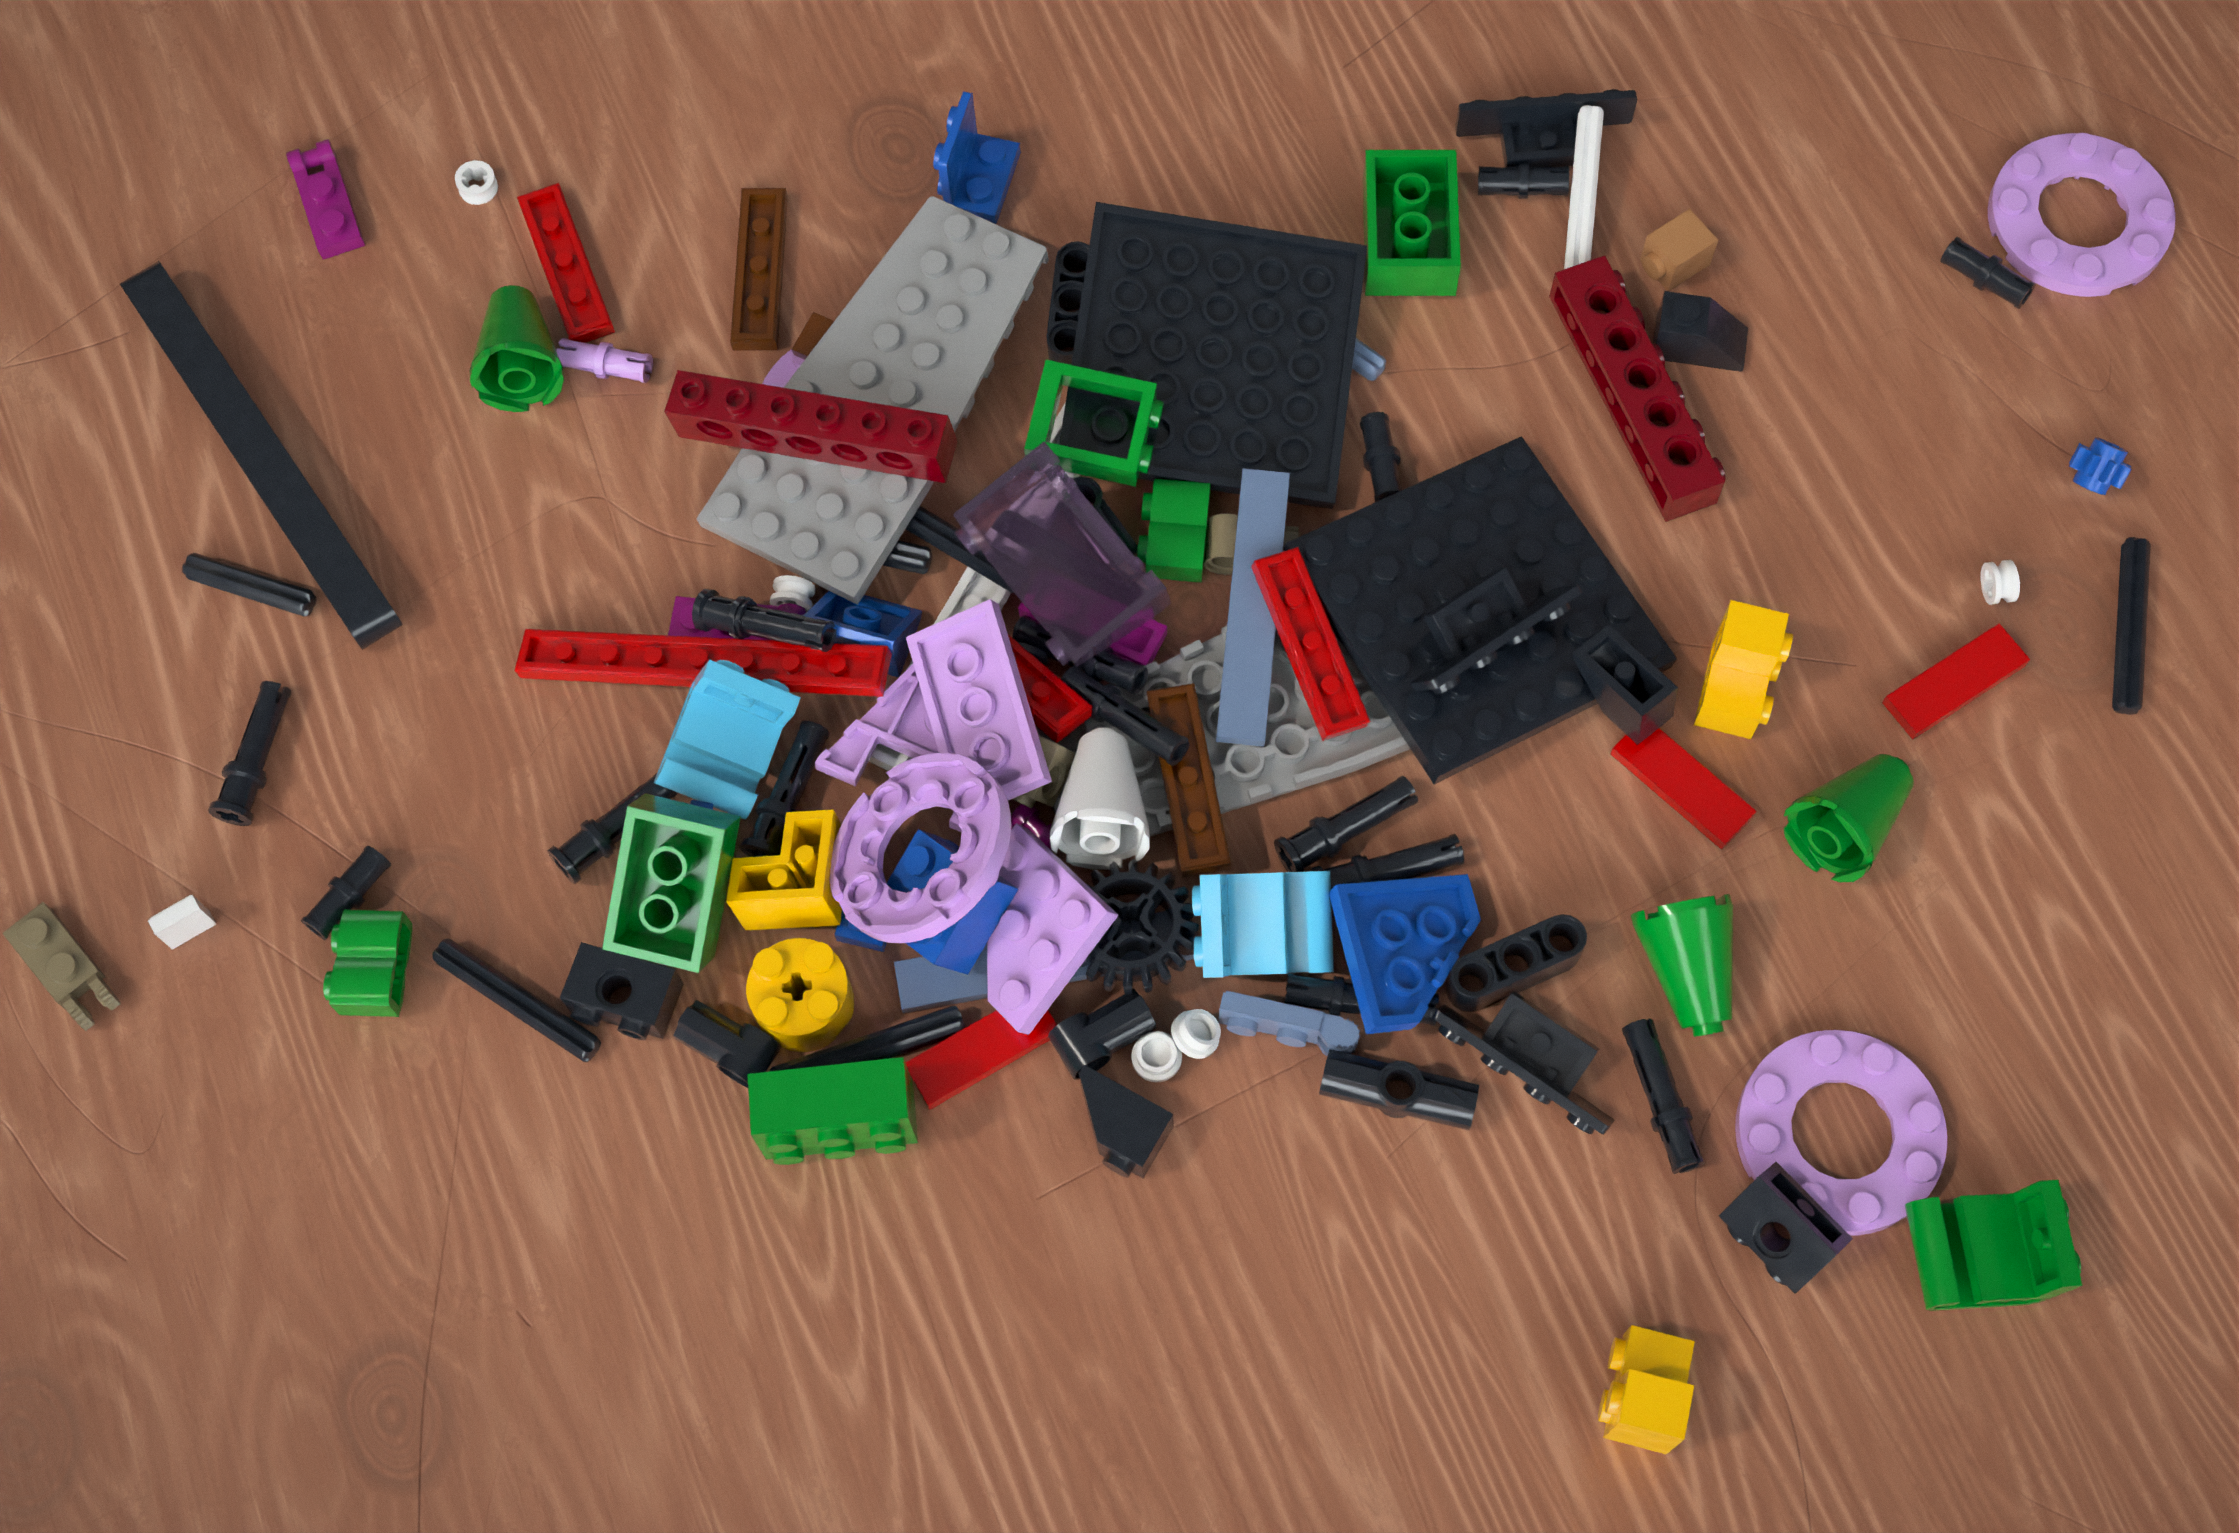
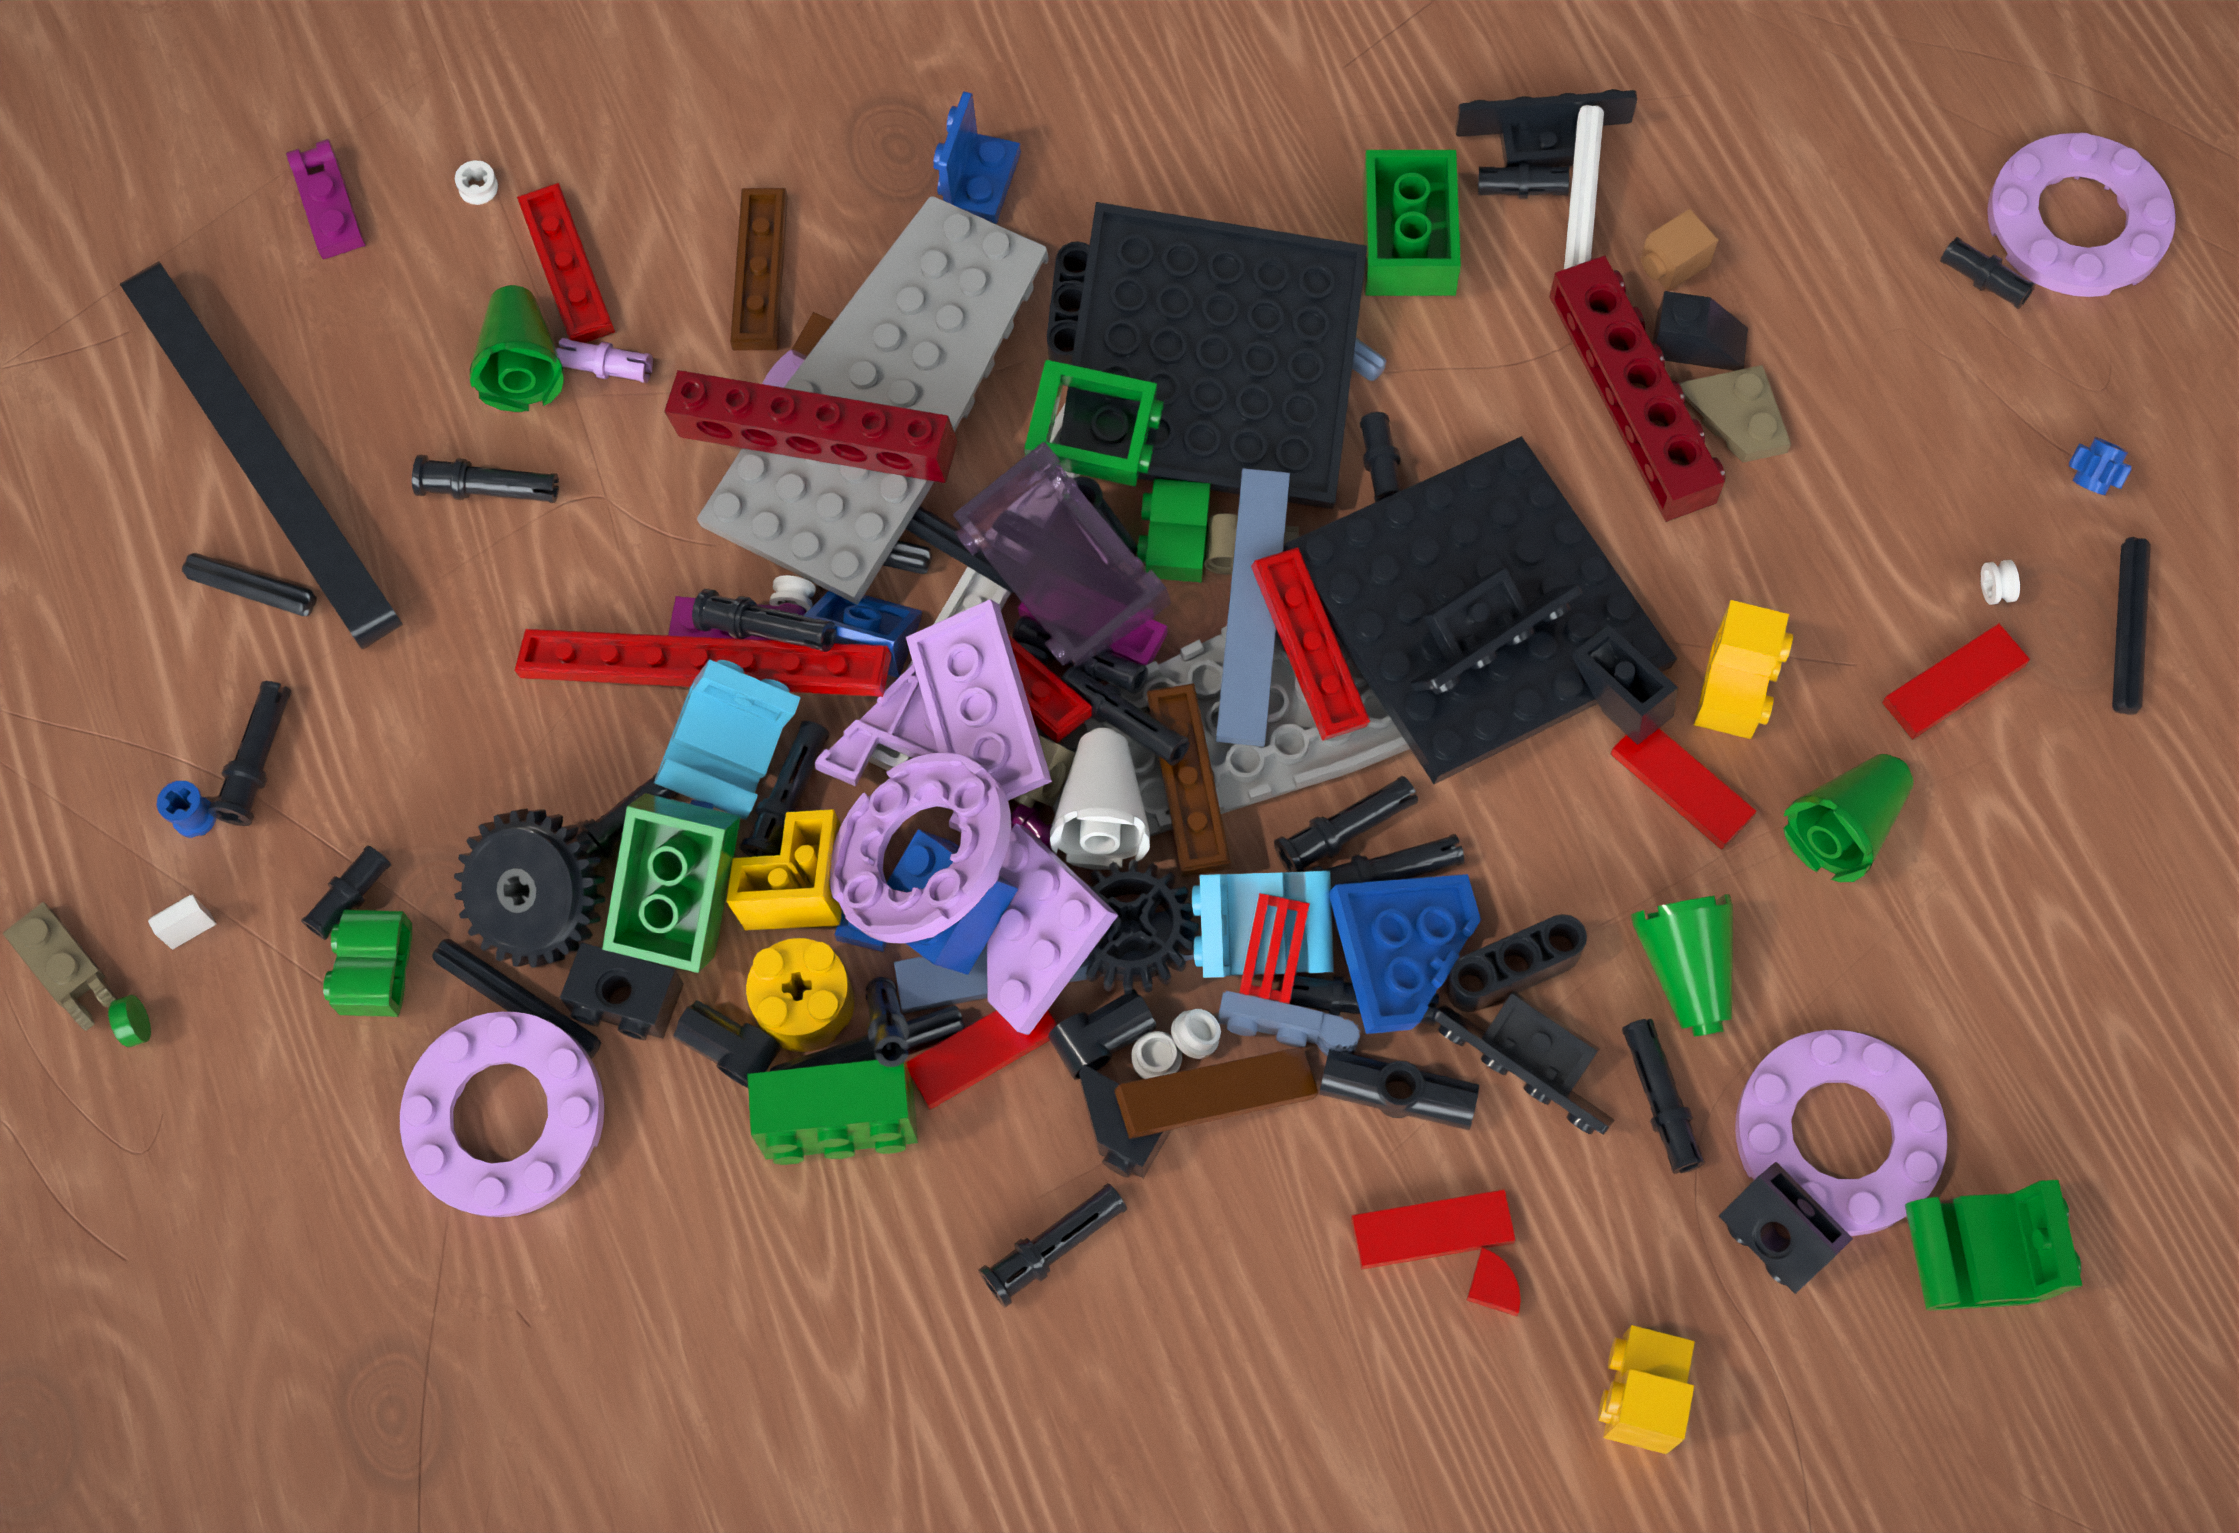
(129, 1021): none -> green tile
(182, 795): none -> blue bush
(463, 479): none -> black pin
(529, 887): none -> black gear
(554, 1160): none -> lavender plate
(886, 1023): none -> black pin
(1033, 1257): none -> black pin
(1215, 1092): none -> reddish brown tile
(1265, 990): none -> tile
(1432, 1229): none -> red tile
(1494, 1284): none -> red tile
(1740, 411): none -> dark tan wing

